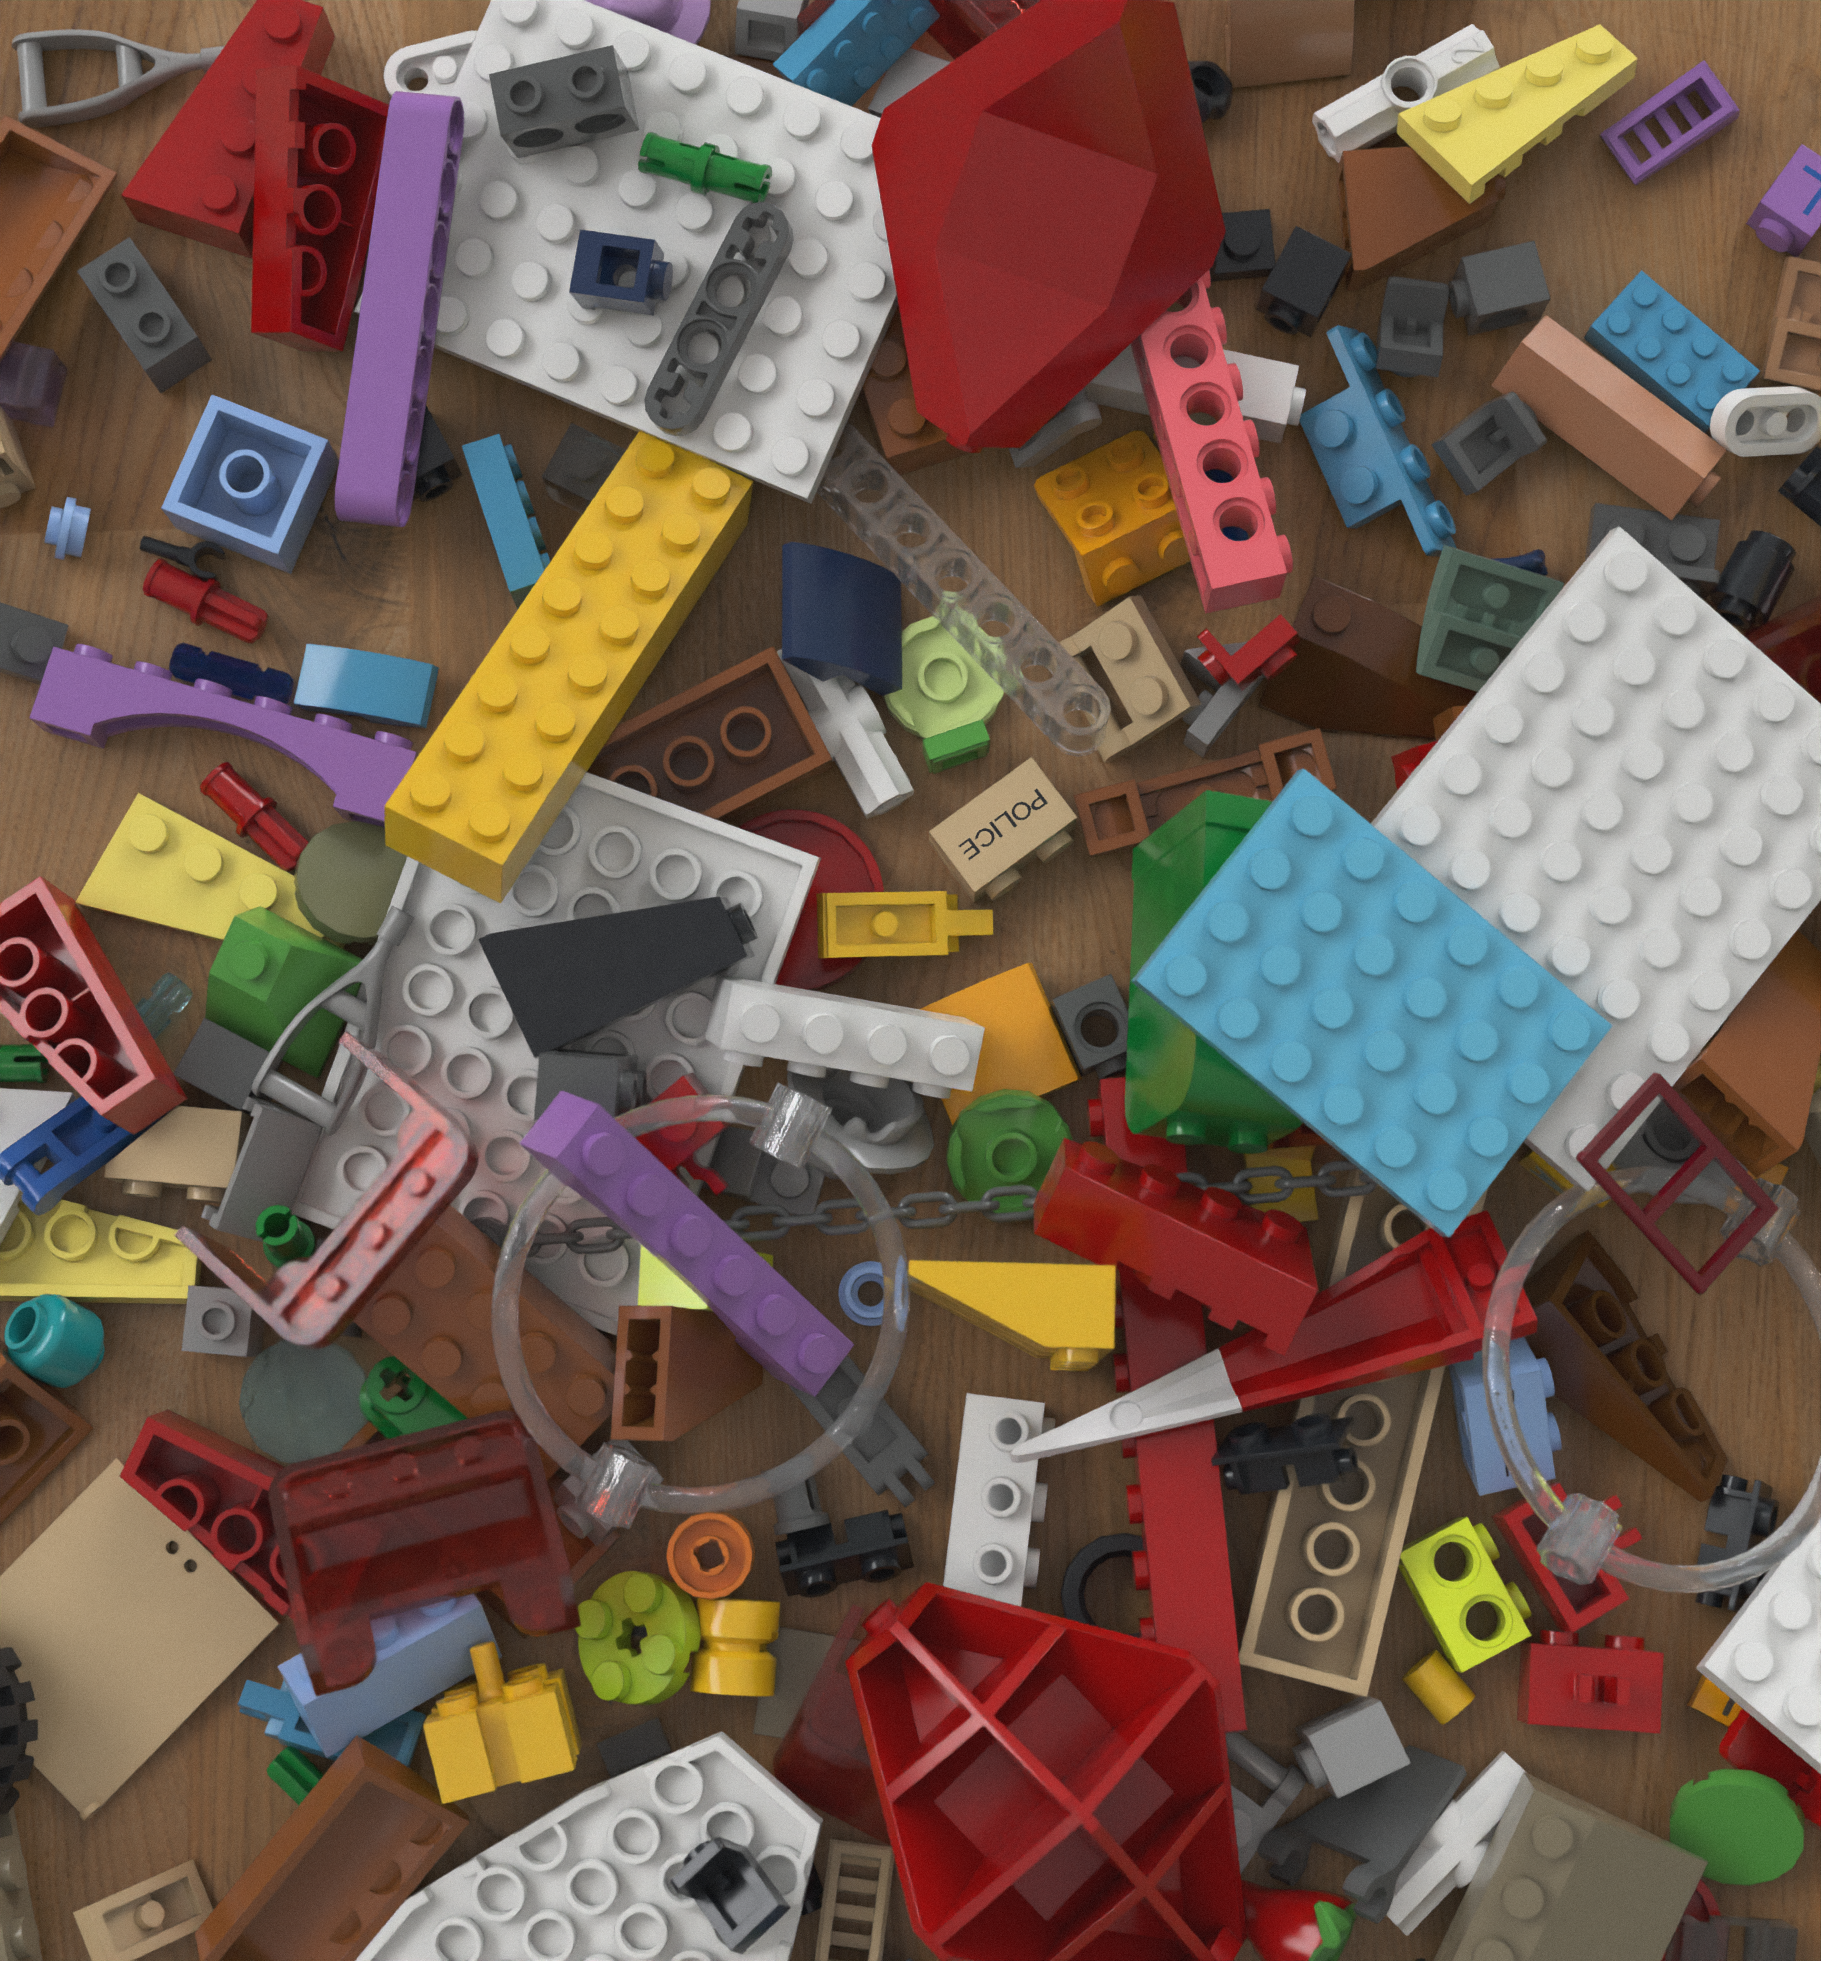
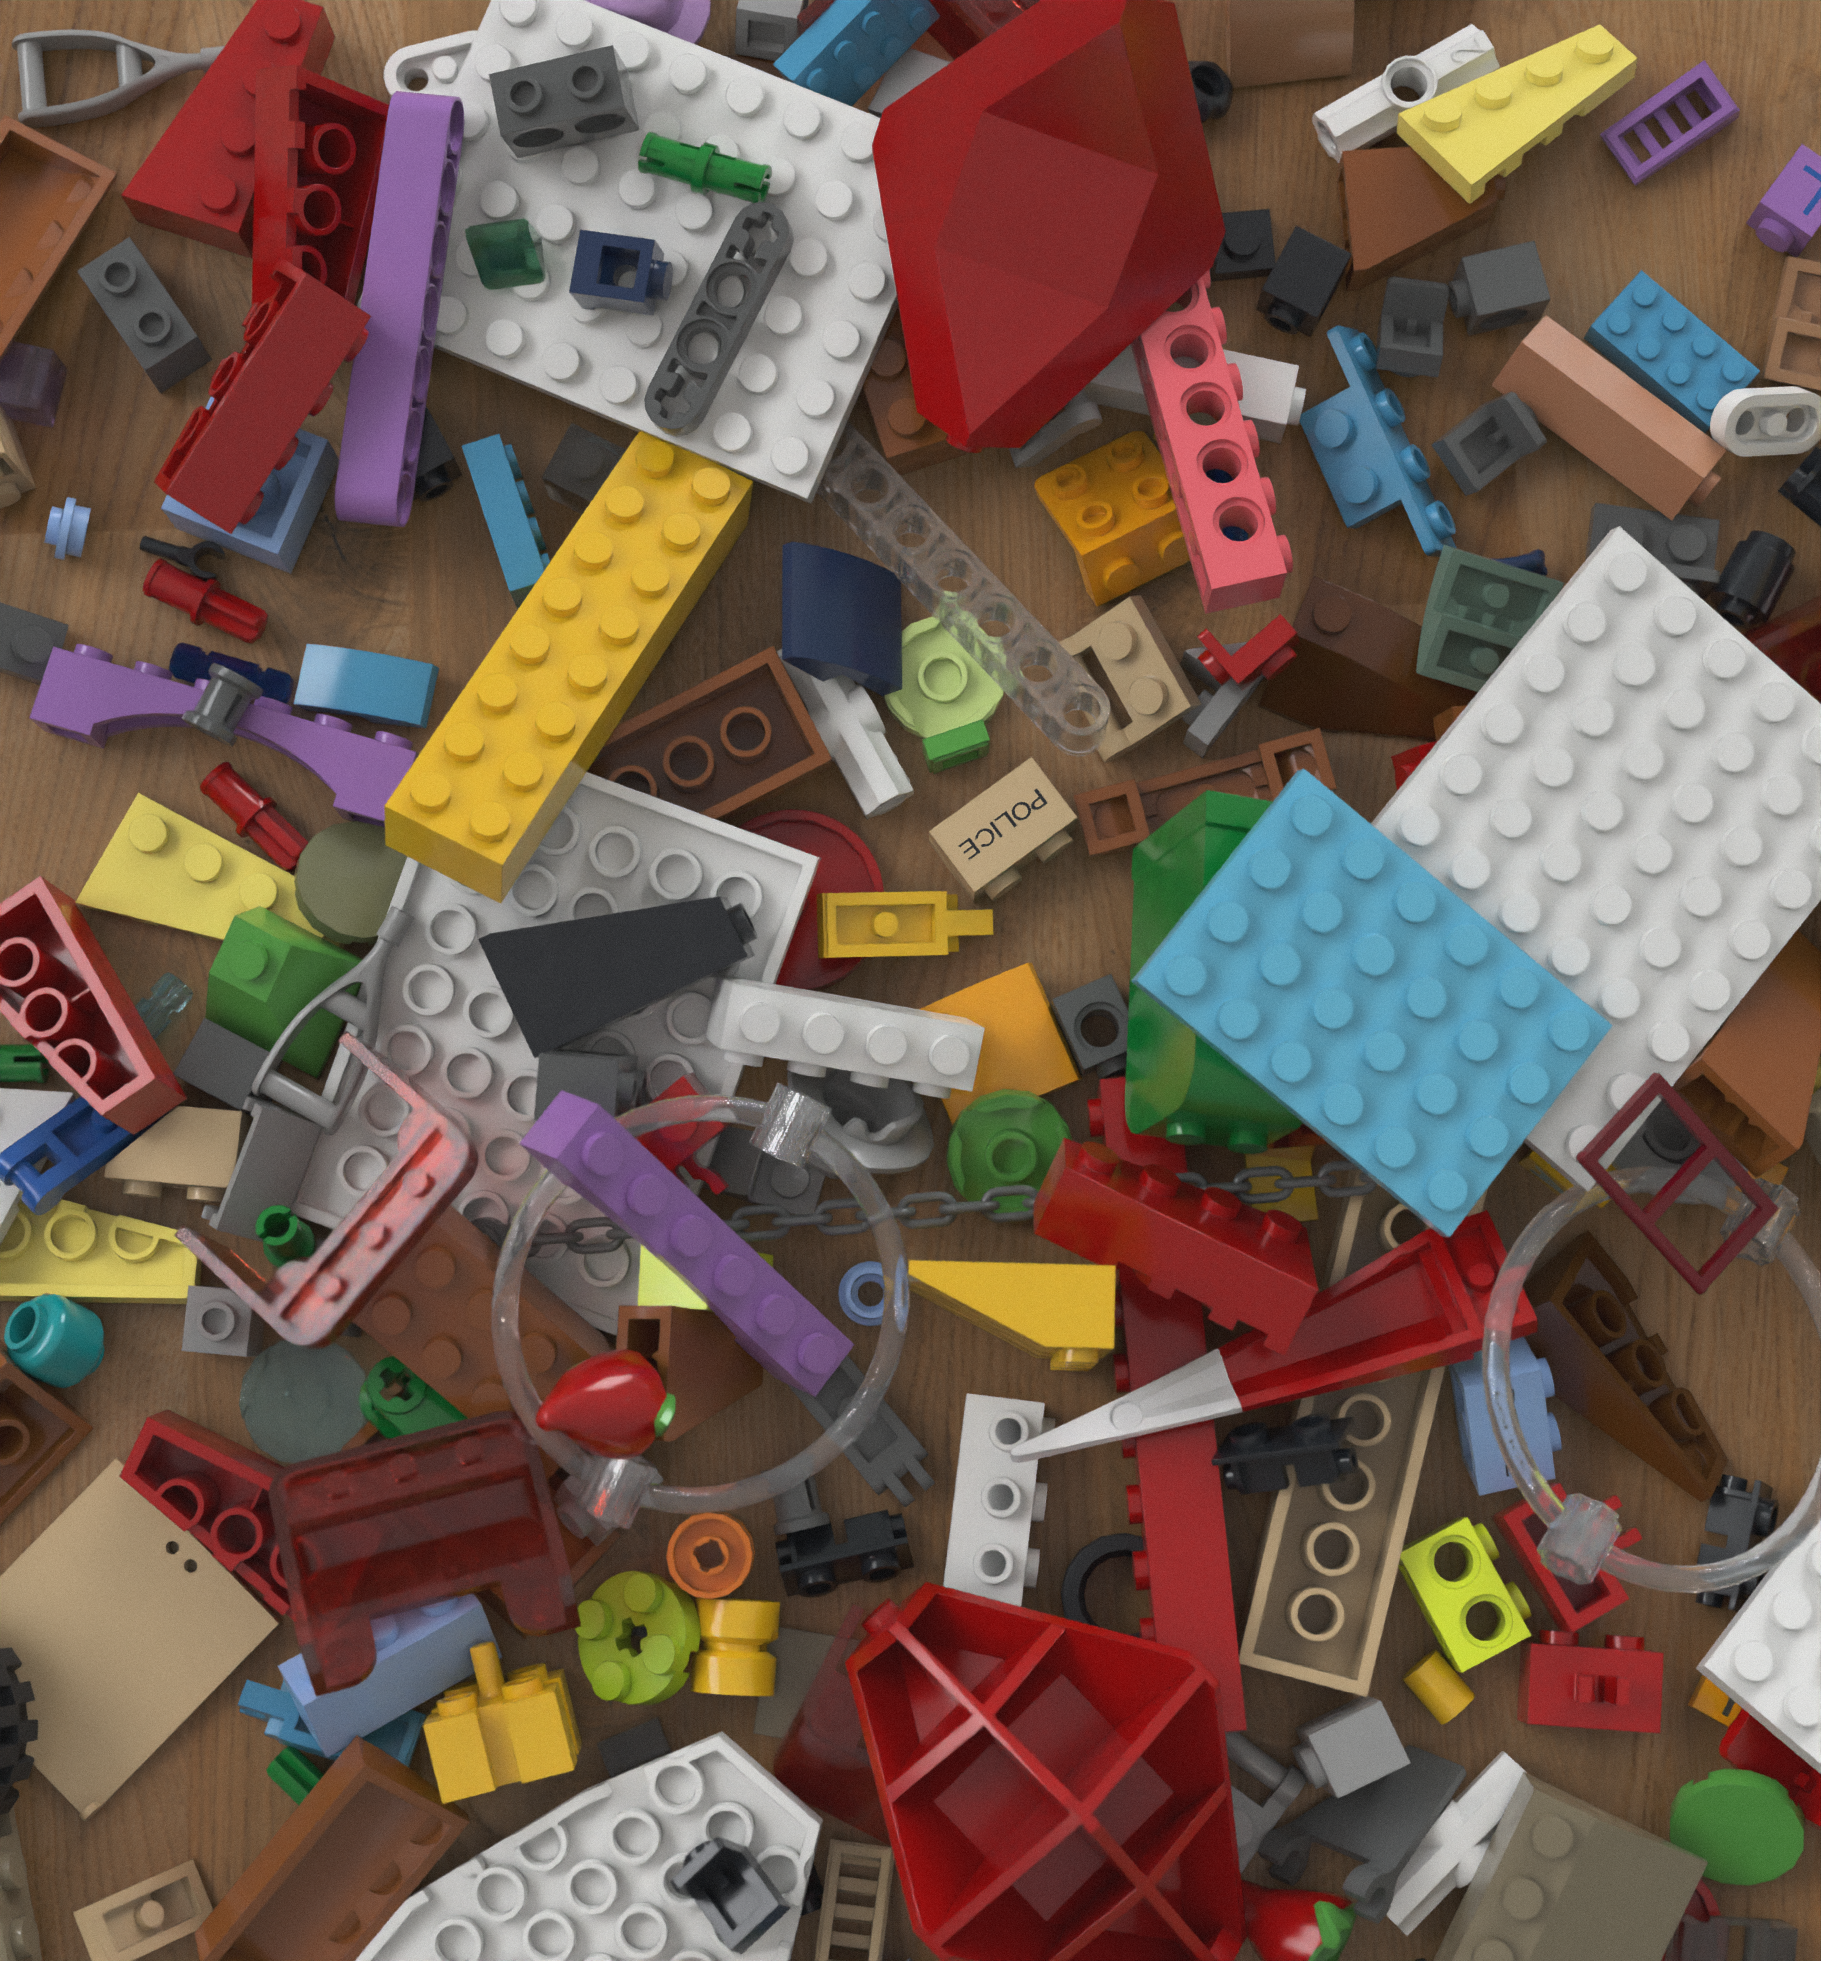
(222, 704): none -> dark grey bush
(263, 398): none -> red wedge
(507, 253): none -> clear green slope
(609, 1405): none -> red hat

